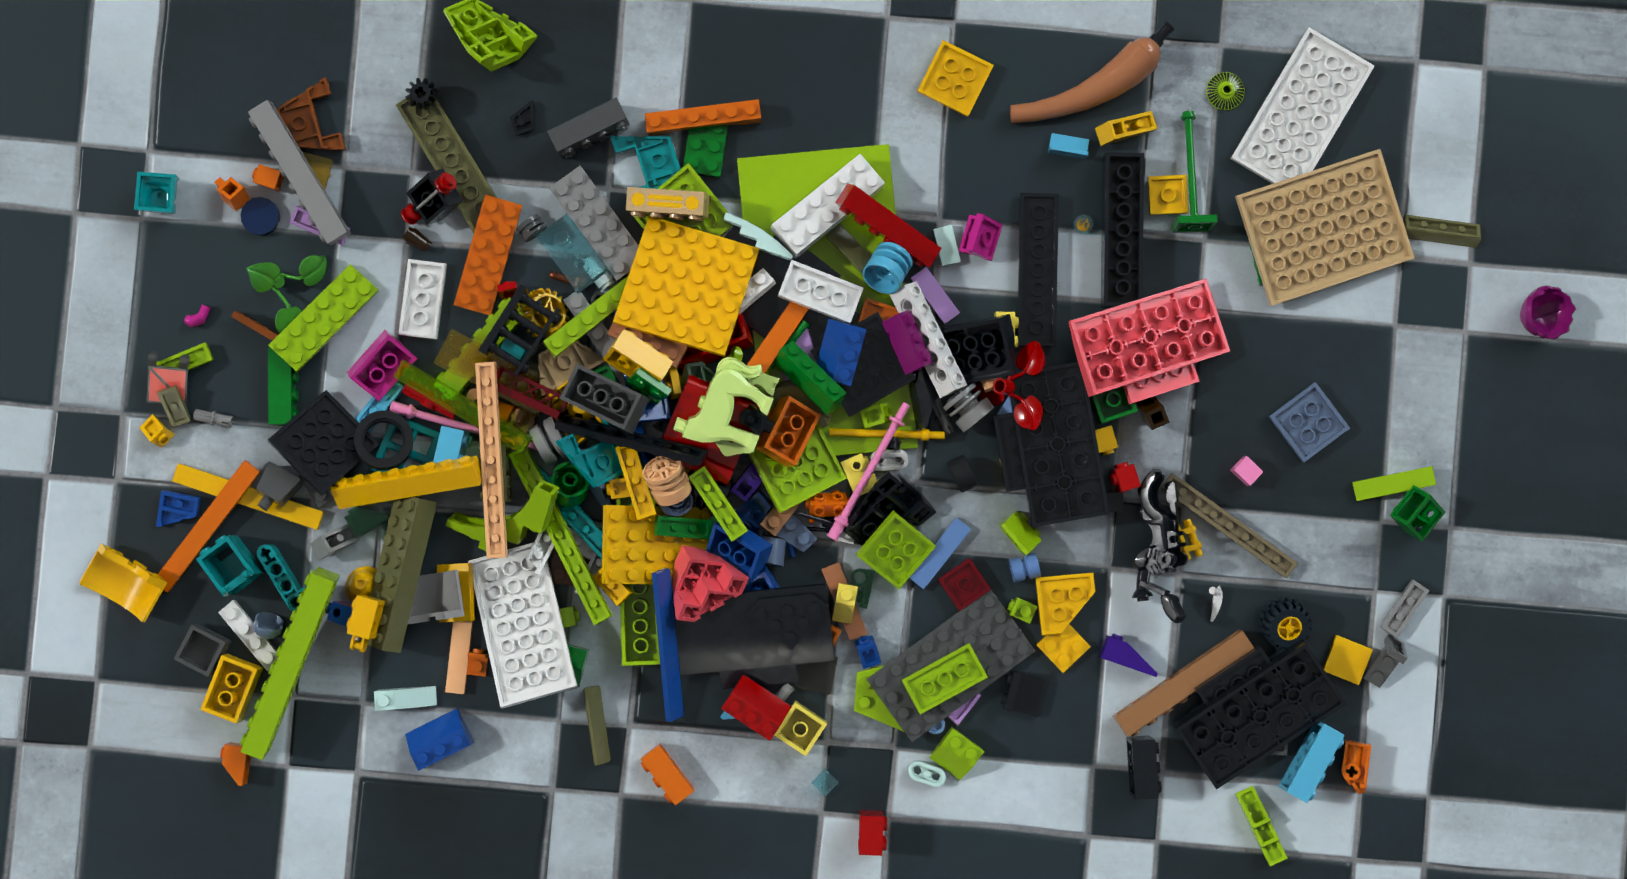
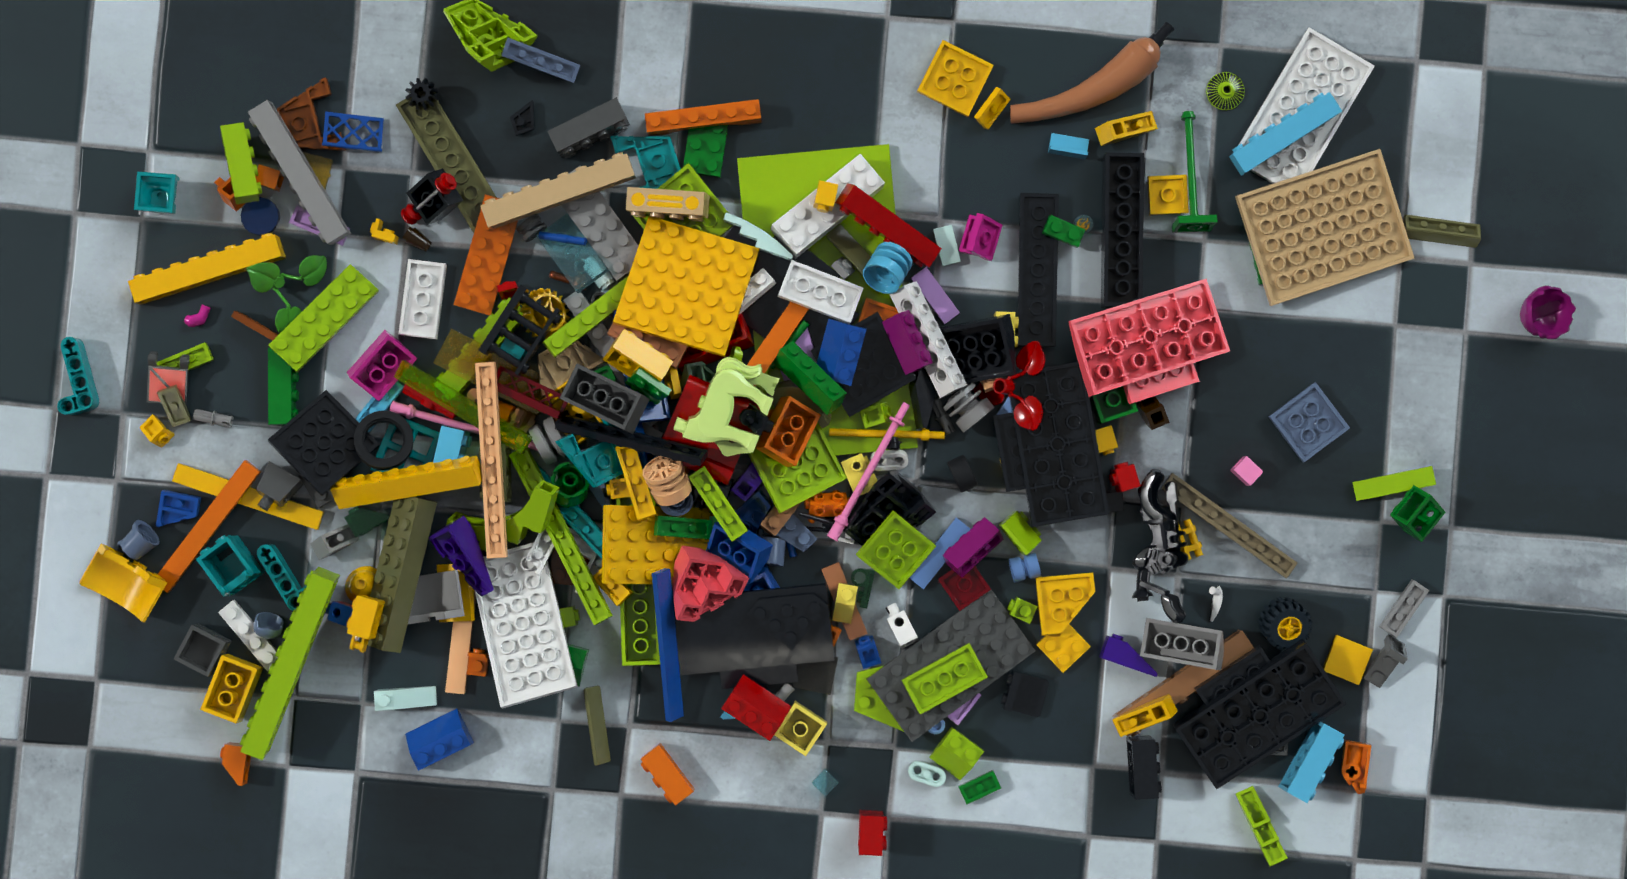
(75, 375): none -> teal beam
(139, 540): none -> sand blue hat
(205, 269): none -> yellow brick
(239, 163): none -> lime wedge
(364, 120): none -> blue window
(385, 235): none -> yellow bracket
(461, 547): none -> dark purple wedge
(540, 60): none -> sand blue plate
(557, 191): none -> tan brick
(562, 238): none -> blue piece
(825, 196): none -> yellow brick
(843, 267): none -> light grey plate
(904, 634): none -> white torso
(972, 547): none -> magenta brick
(979, 787): none -> green plate
(992, 108): none -> yellow plate
(1063, 231): none -> green plate
(1145, 715): none -> yellow slope
(1183, 644): none -> light grey slope
(1284, 134): none -> medium azure brick

